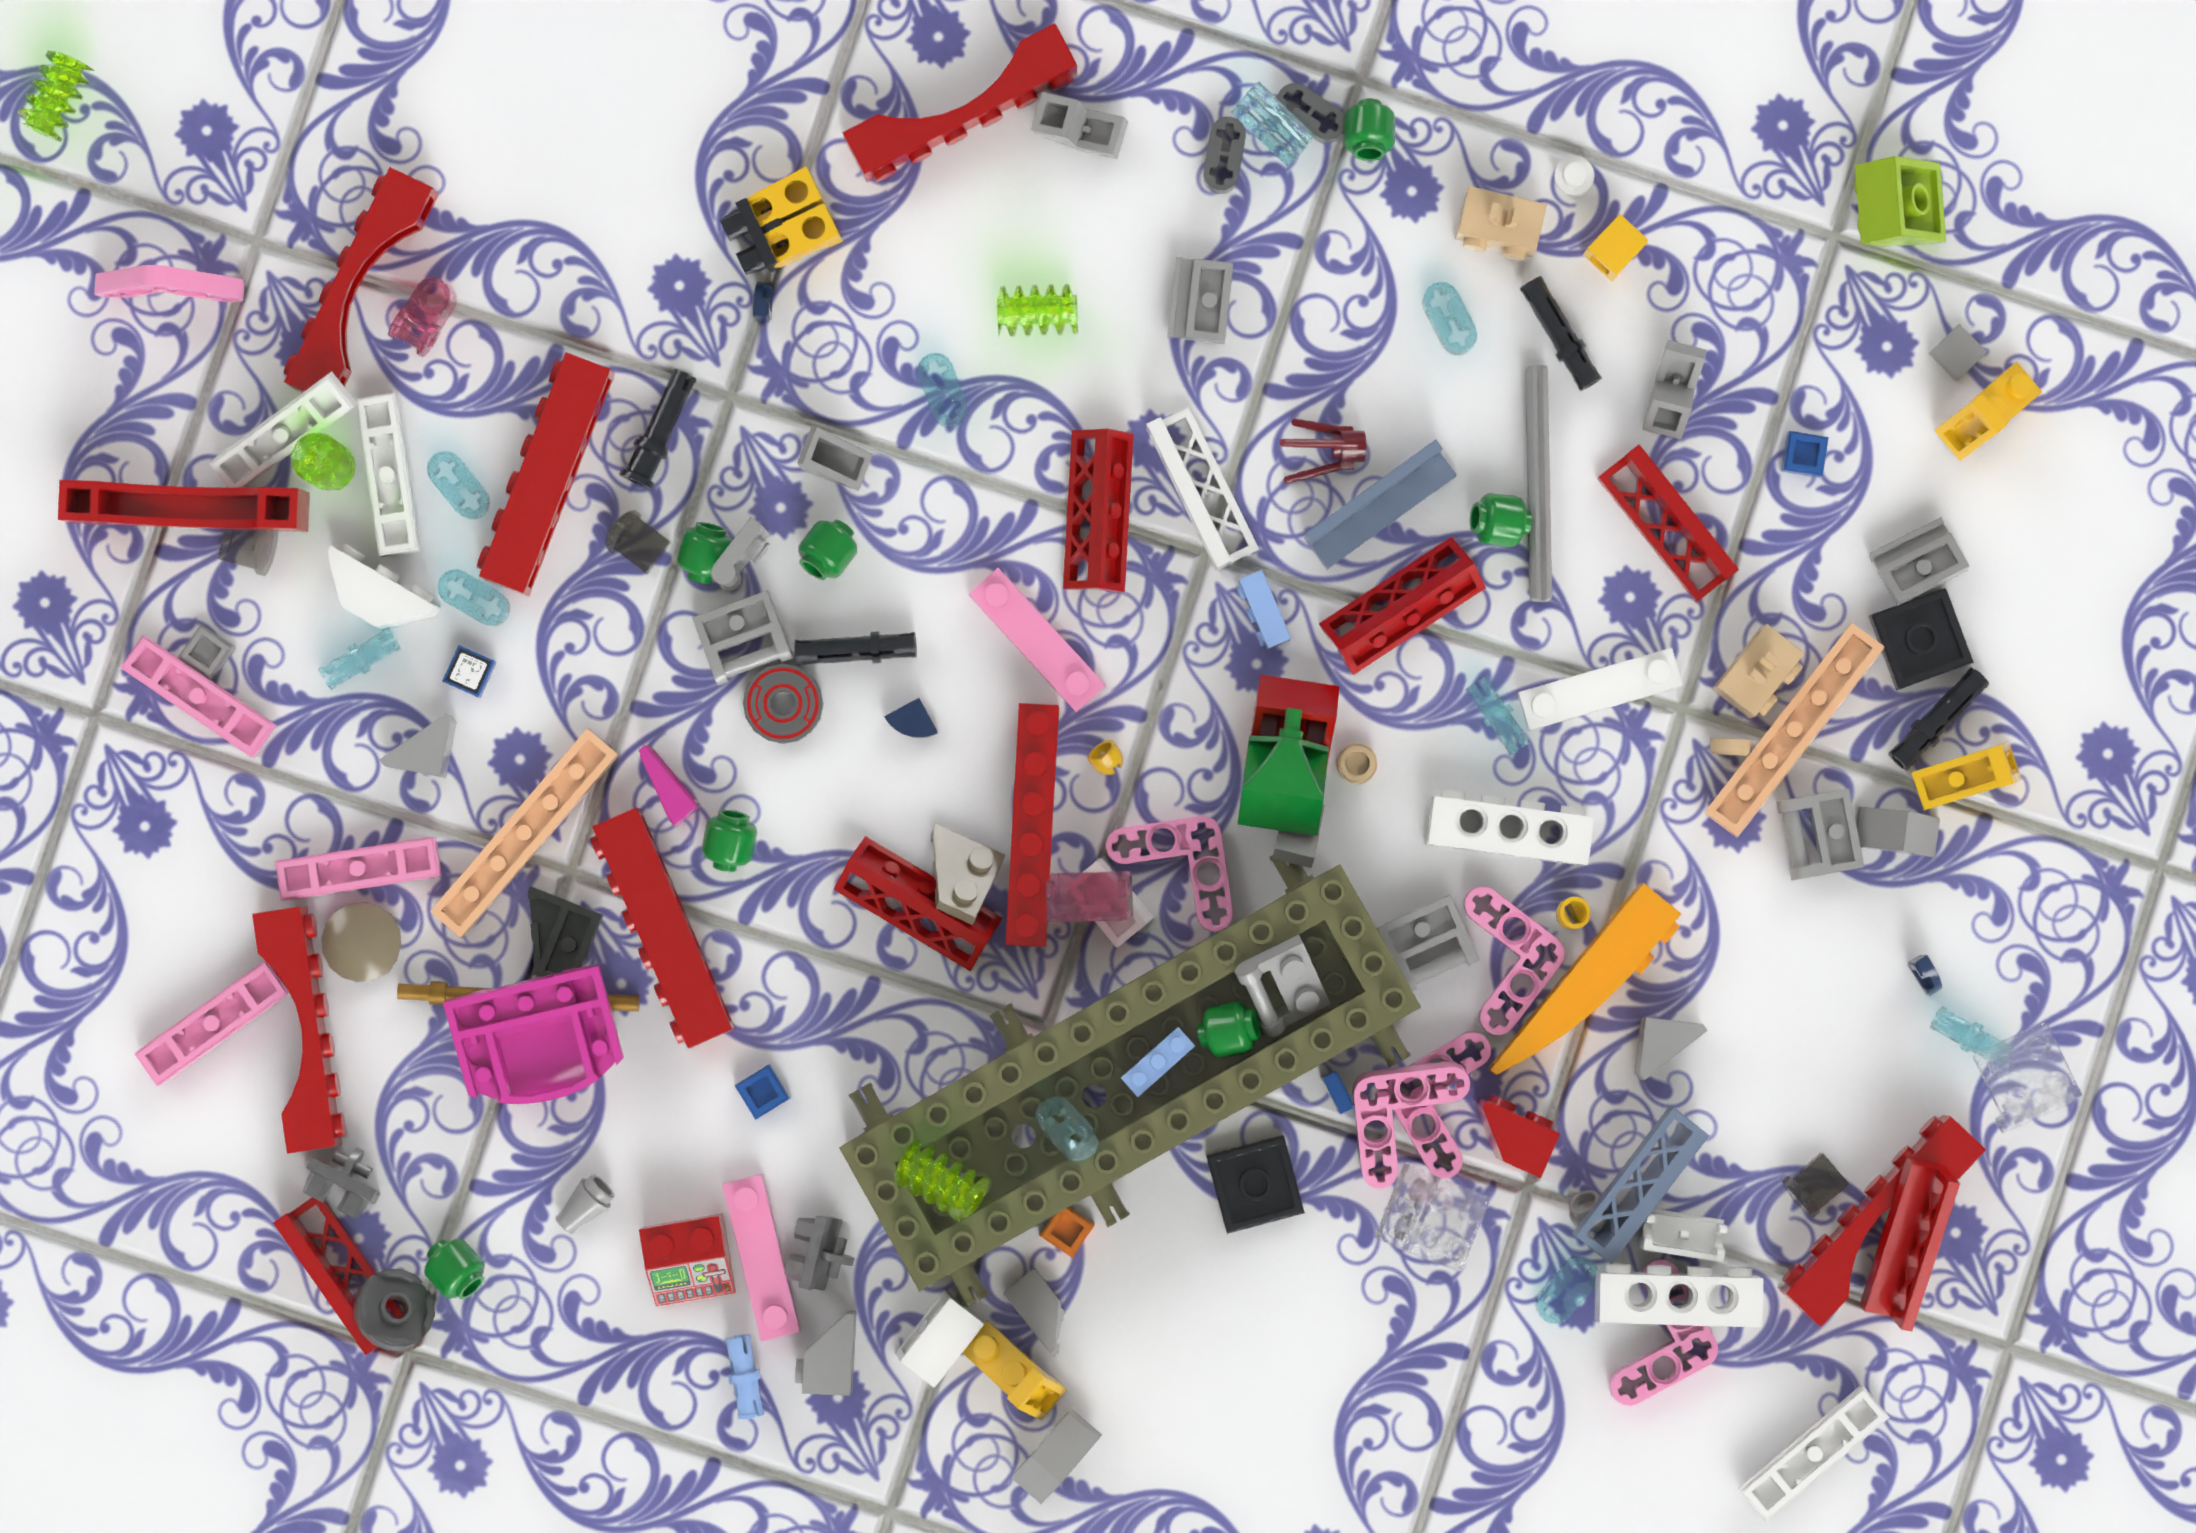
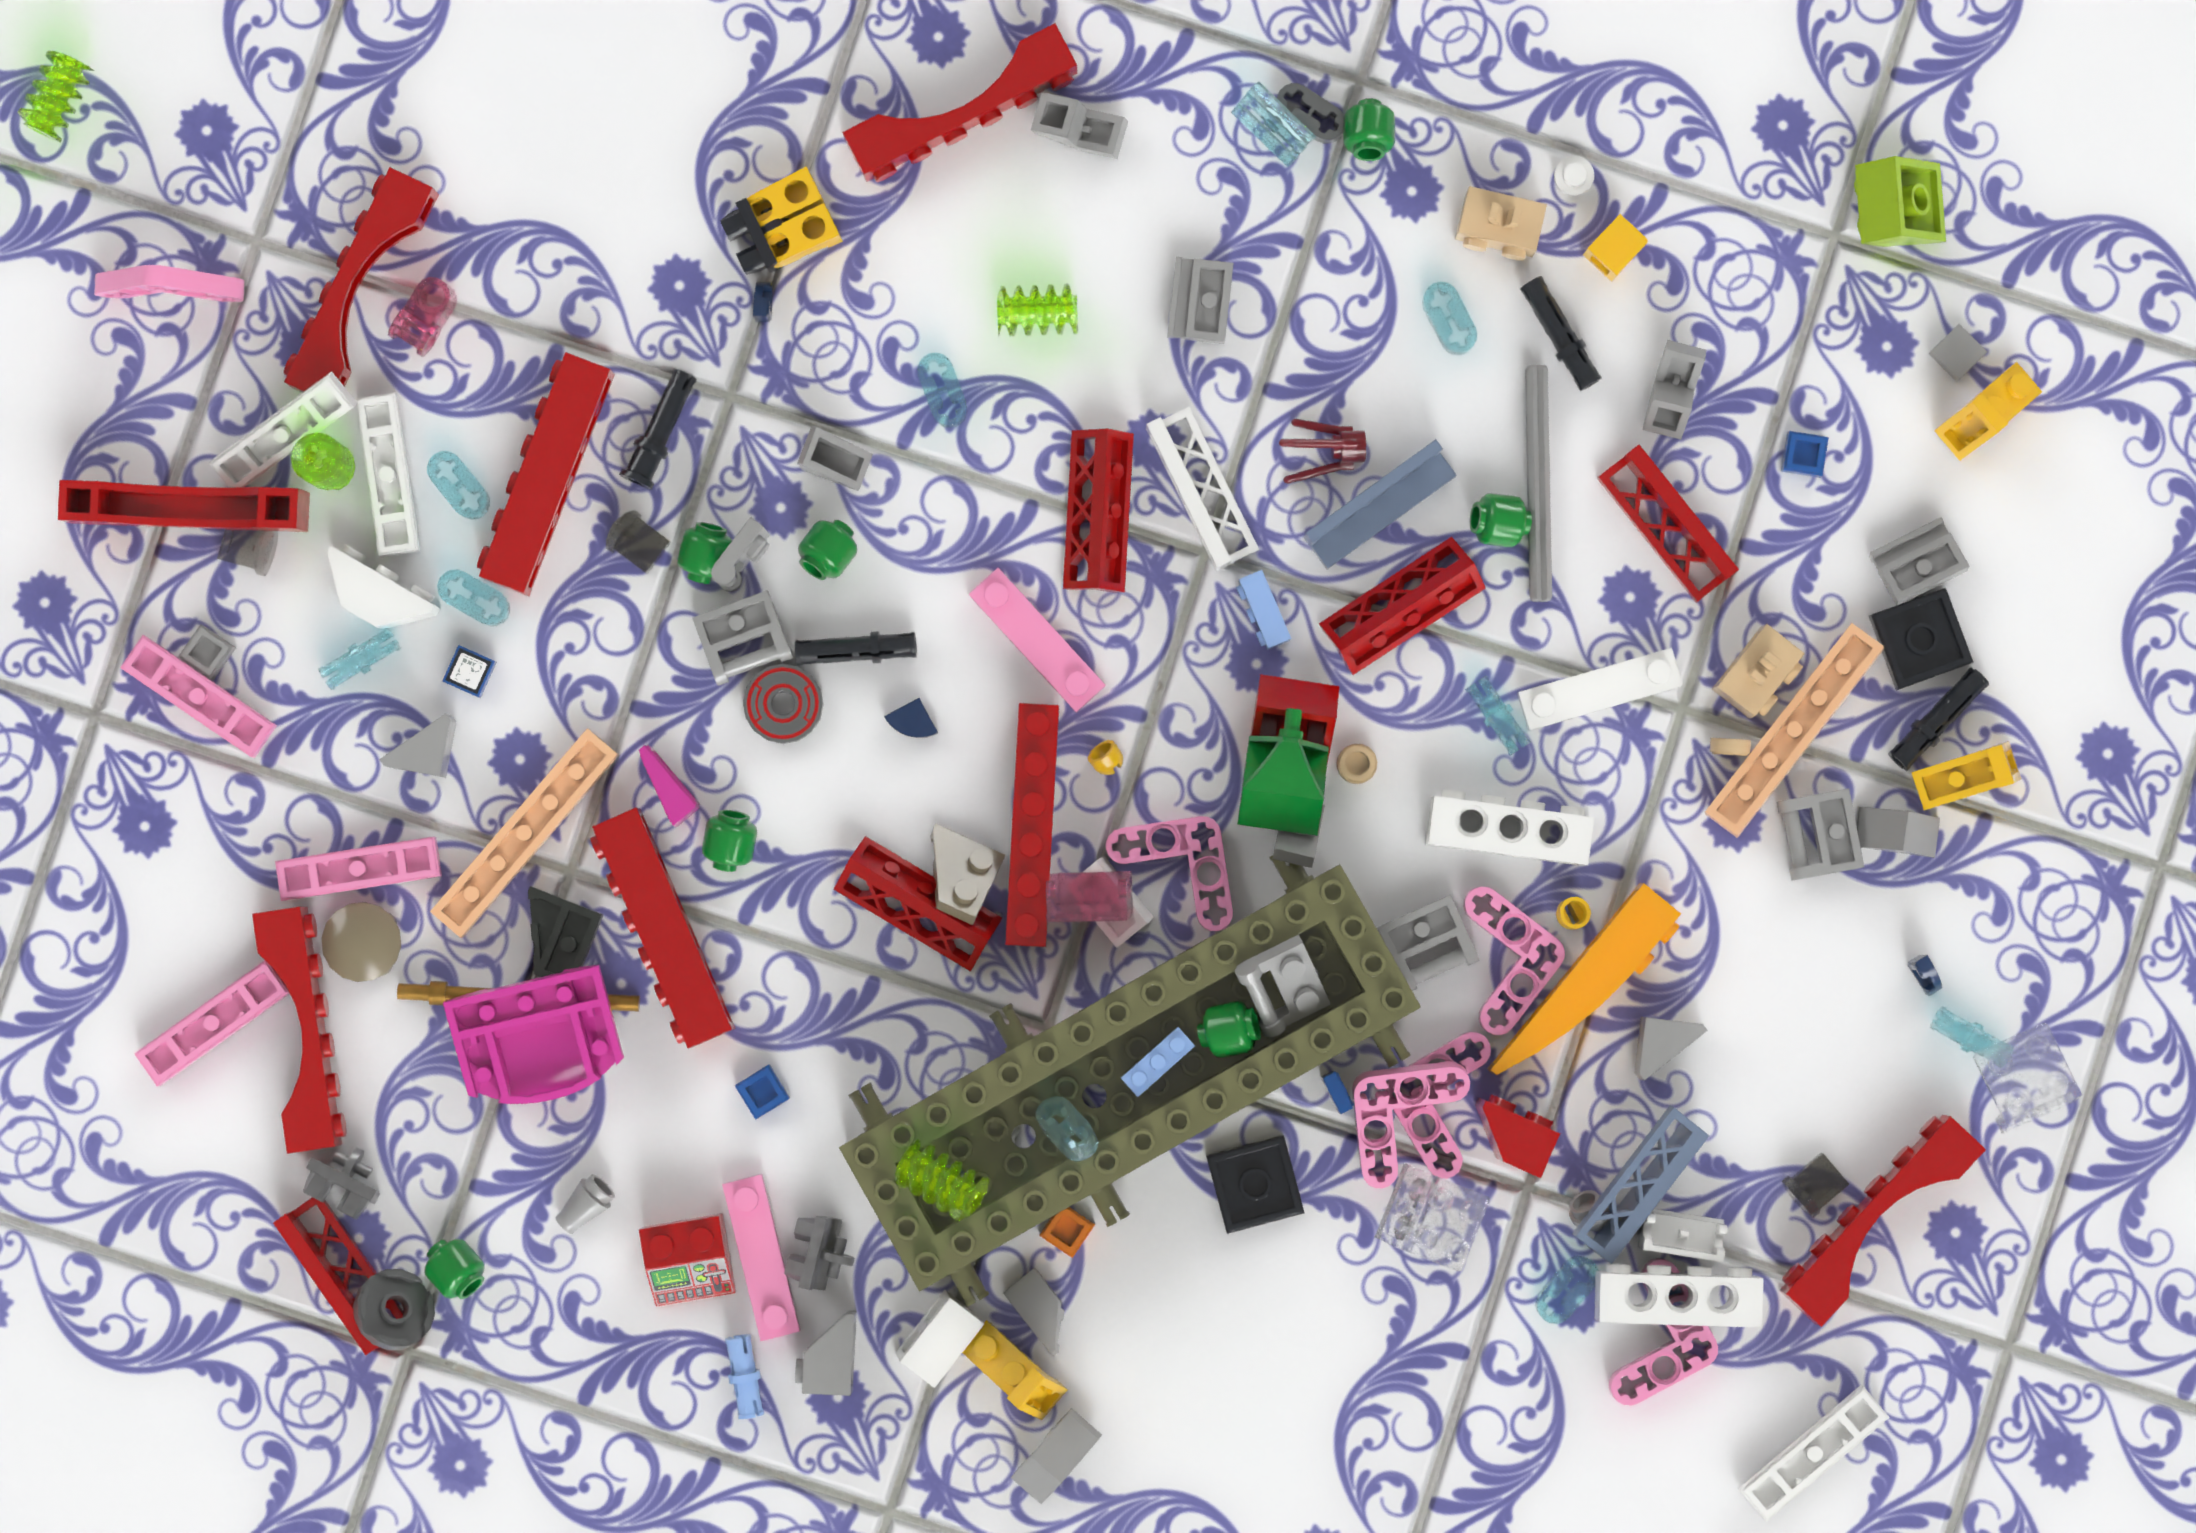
(1214, 155): dark grey beam -> none
(1910, 1242): red fence -> none

